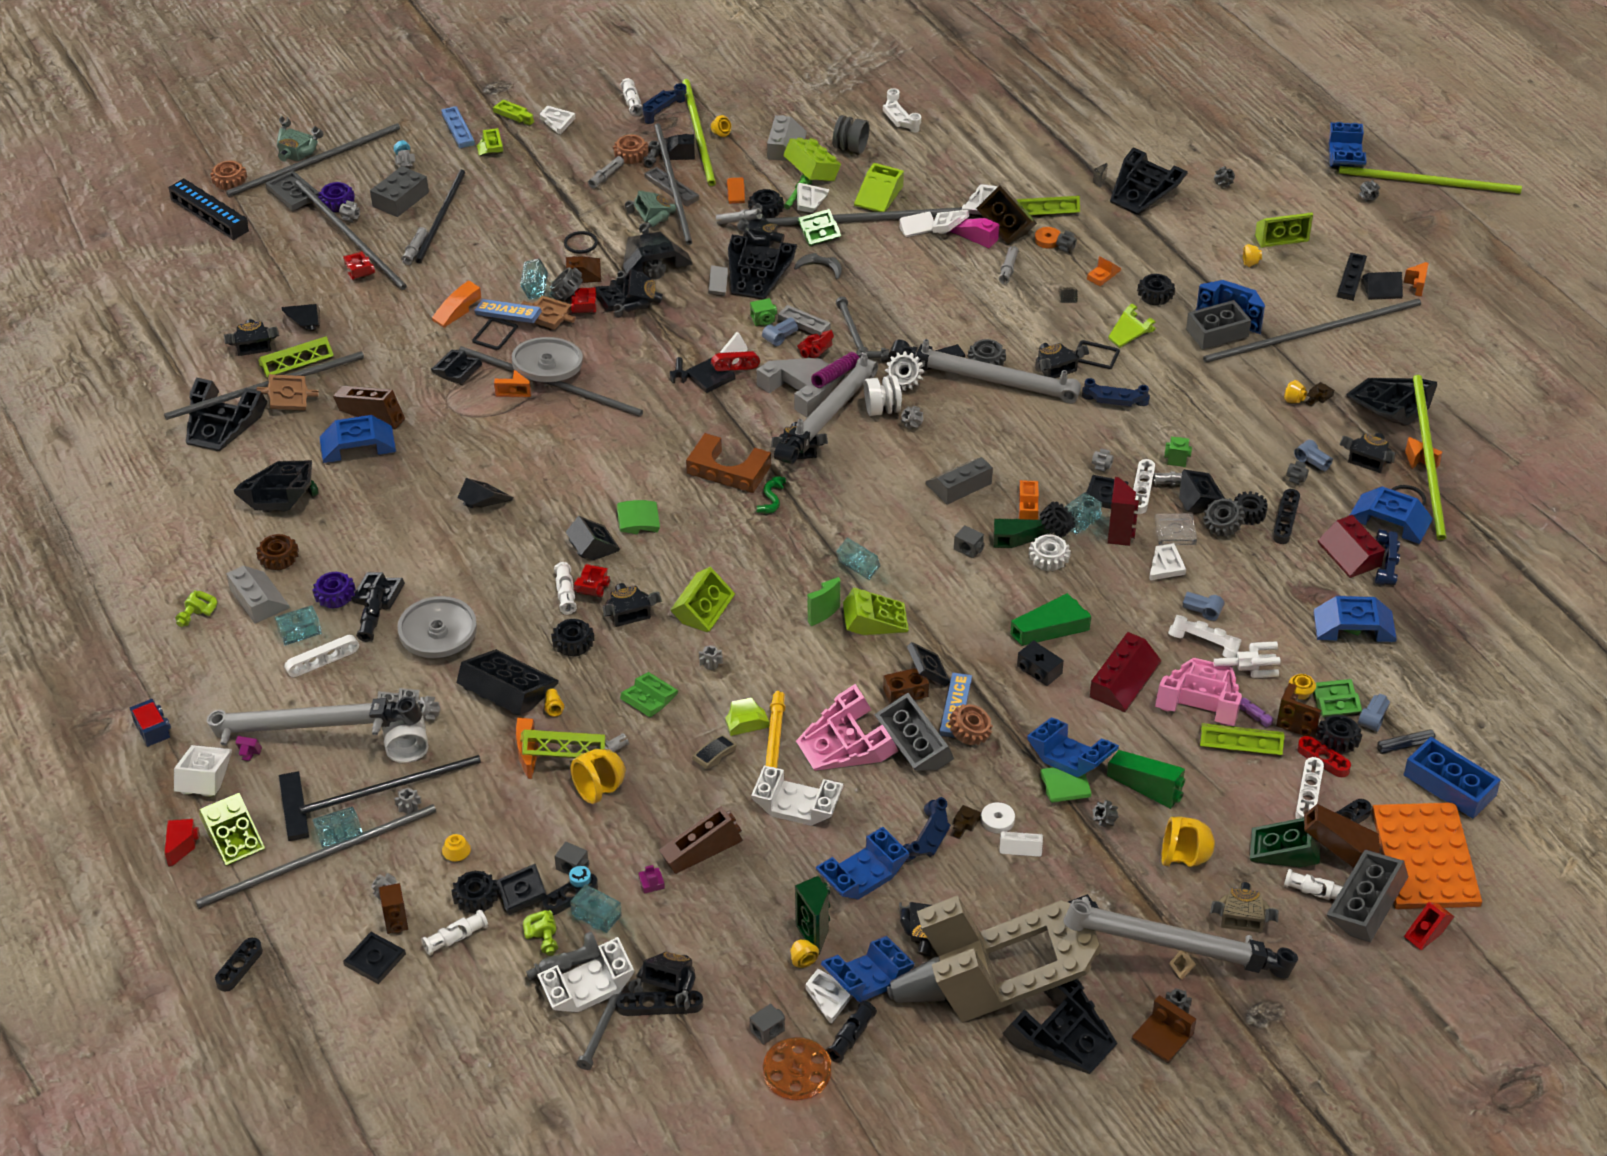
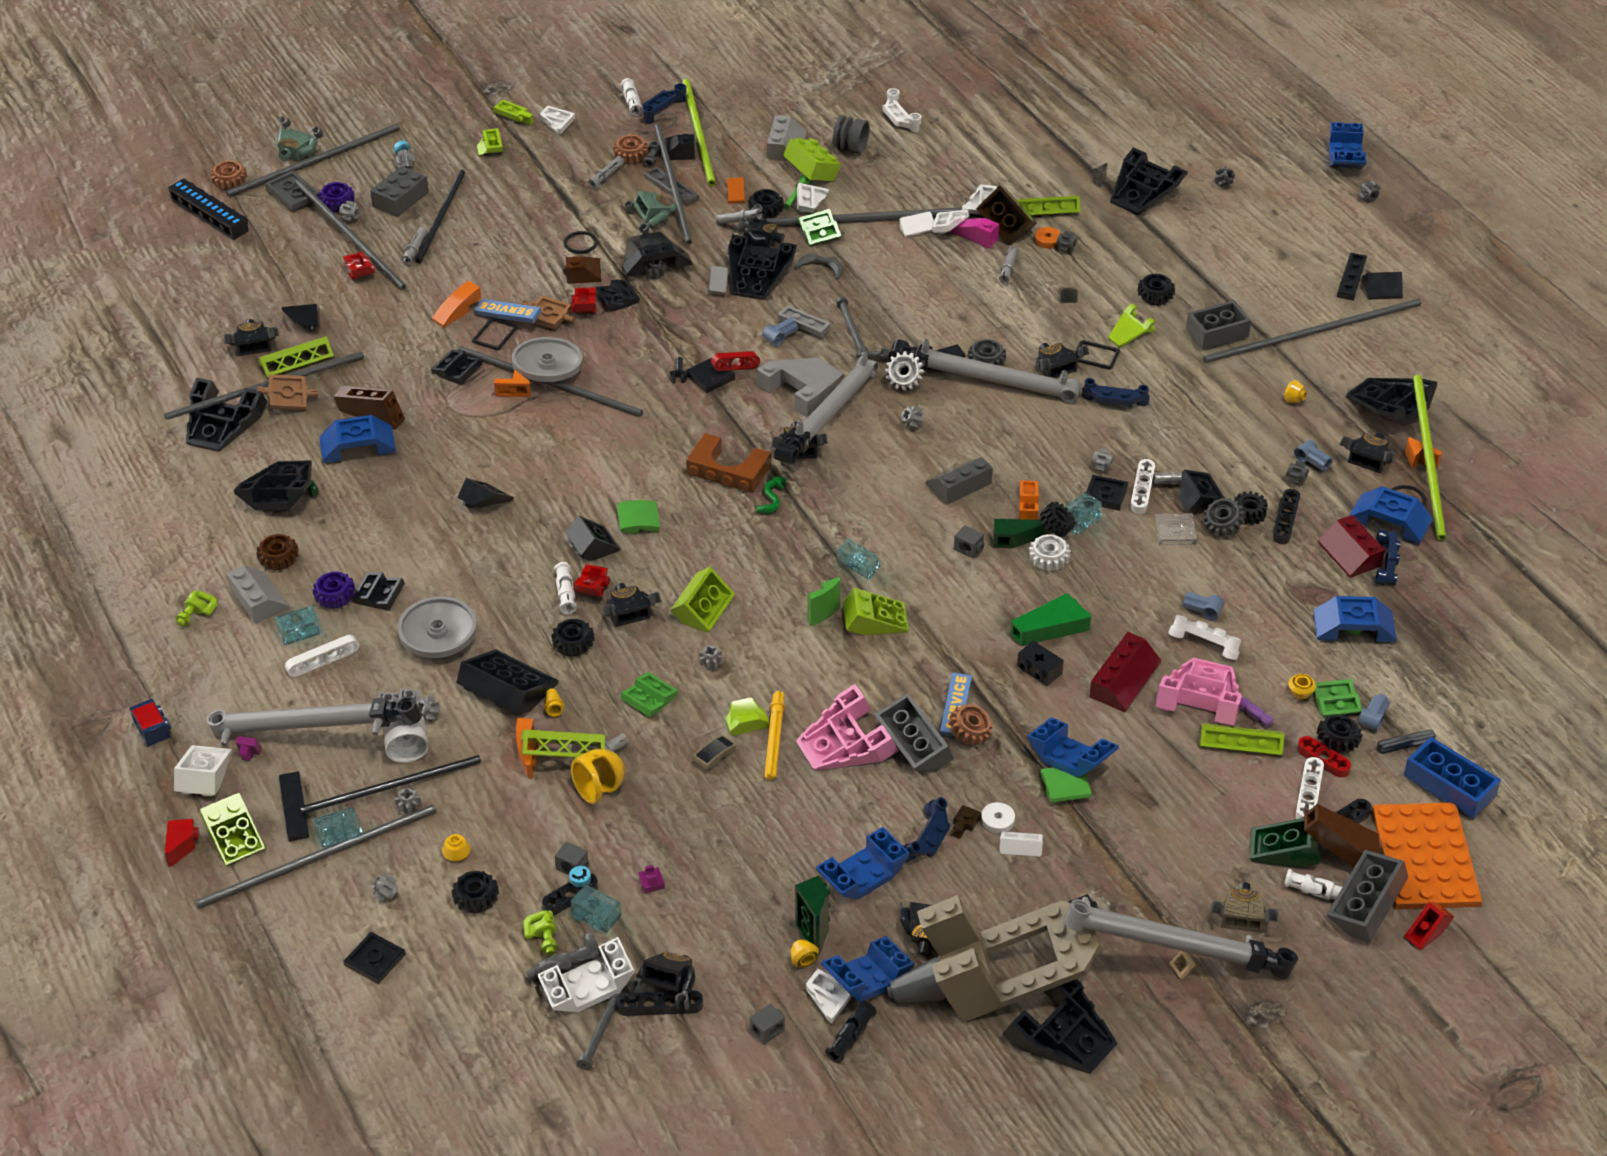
(238, 973): black beam -> none
(371, 613): black piece -> none
(393, 908): reddish brown brick -> none
(452, 933): white piece -> none
(458, 127): medium blue tile -> none
(521, 889): black tile -> none
(534, 278): clear light blue brick -> none
(566, 284): dark grey gear -> none
(637, 292): black torso -> none
(703, 840): reddish brown slope -> none
(721, 126): yellow cone -> none
(735, 344): white slope -> none
(763, 312): bright green brick -> none
(793, 1076): clear orange wedge -> none
(794, 800): white slope -> none
(815, 345): red cylinder -> none
(834, 370): magenta piece -> none
(879, 188): lime slope -> none
(882, 395): white wheel -> none
(903, 682): reddish brown brick -> none
(928, 664): black tile -> none
(1103, 272): orange slope -> none
(1105, 813): dark grey gear -> none
(1122, 514): dark red slope -> none
(1148, 776): green slope -> none
(1165, 1030): reddish brown bracket -> none
(1166, 563): white wing -> none
(1177, 451): bright green brick -> none
(1179, 998): dark grey gear -> none
(1187, 842): yellow piece -> none
(1224, 291): blue slope -> none
(1251, 255): yellow cone -> none
(1252, 660): white plant -> none
(1284, 230): lime slope -> none
(1296, 715): reddish brown bracket -> none
(1319, 392): dark brown plate -> none
(1416, 275): orange slope -> none
(1430, 179): lime piece -> none

